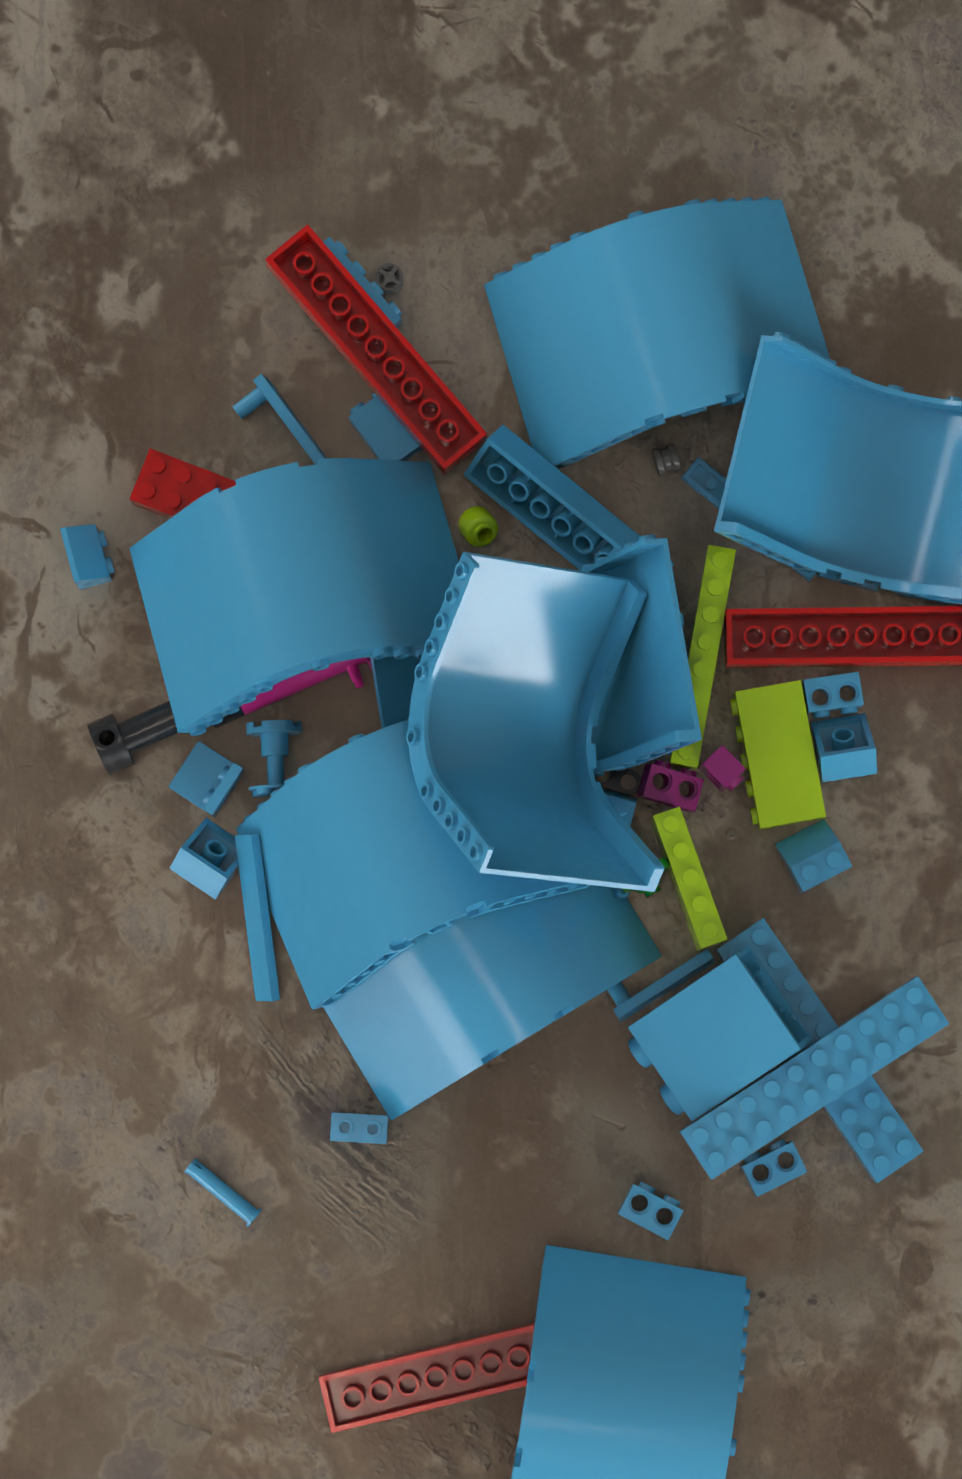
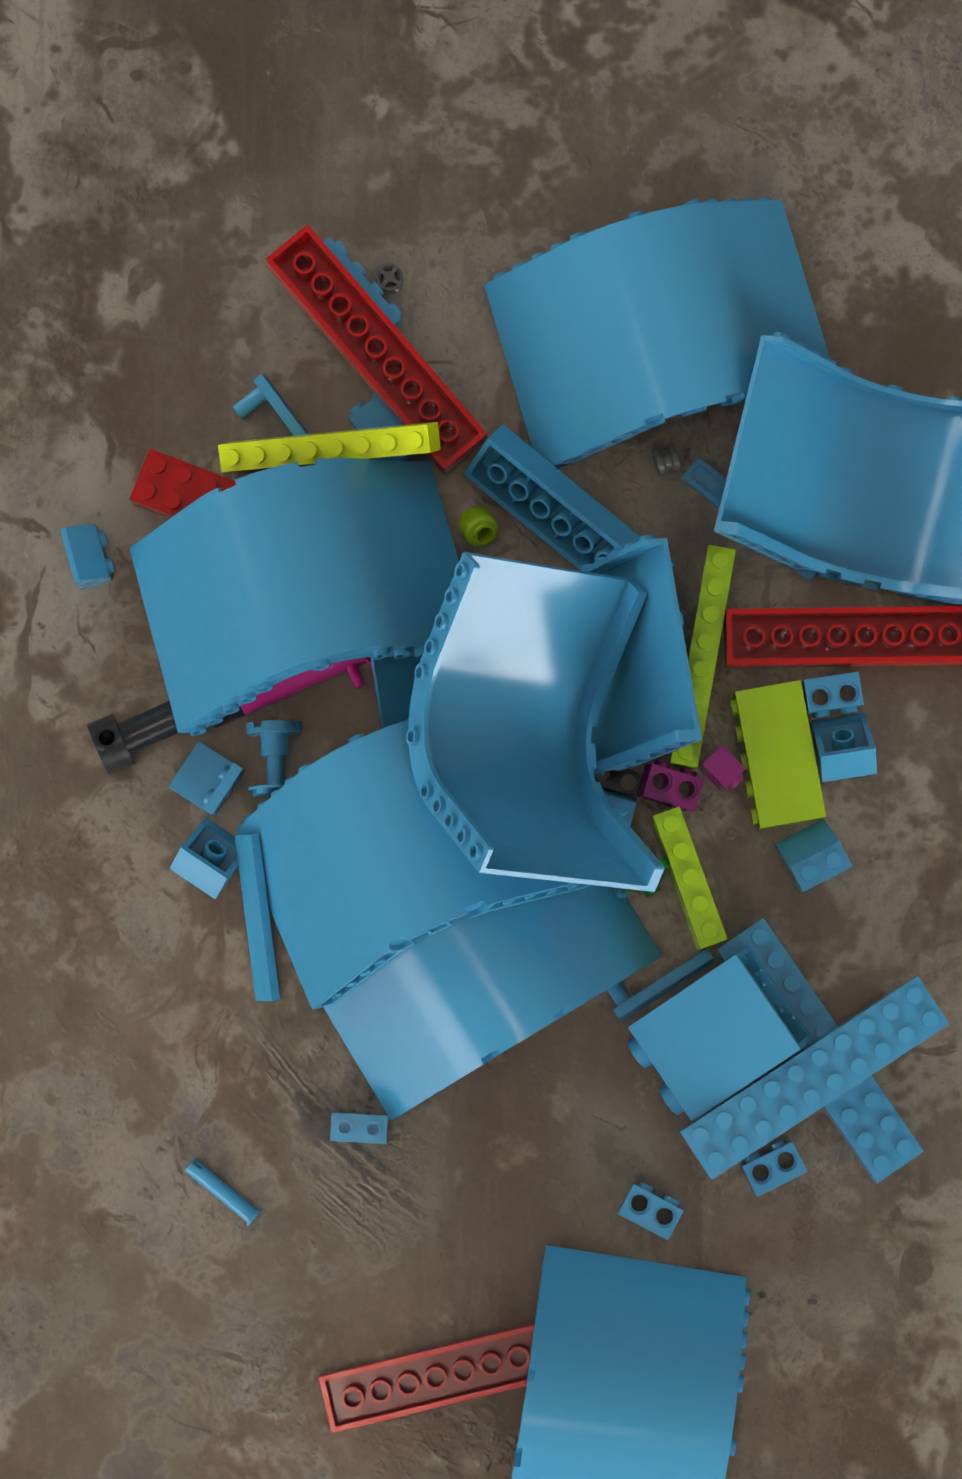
(341, 444): none -> neon yellow brick

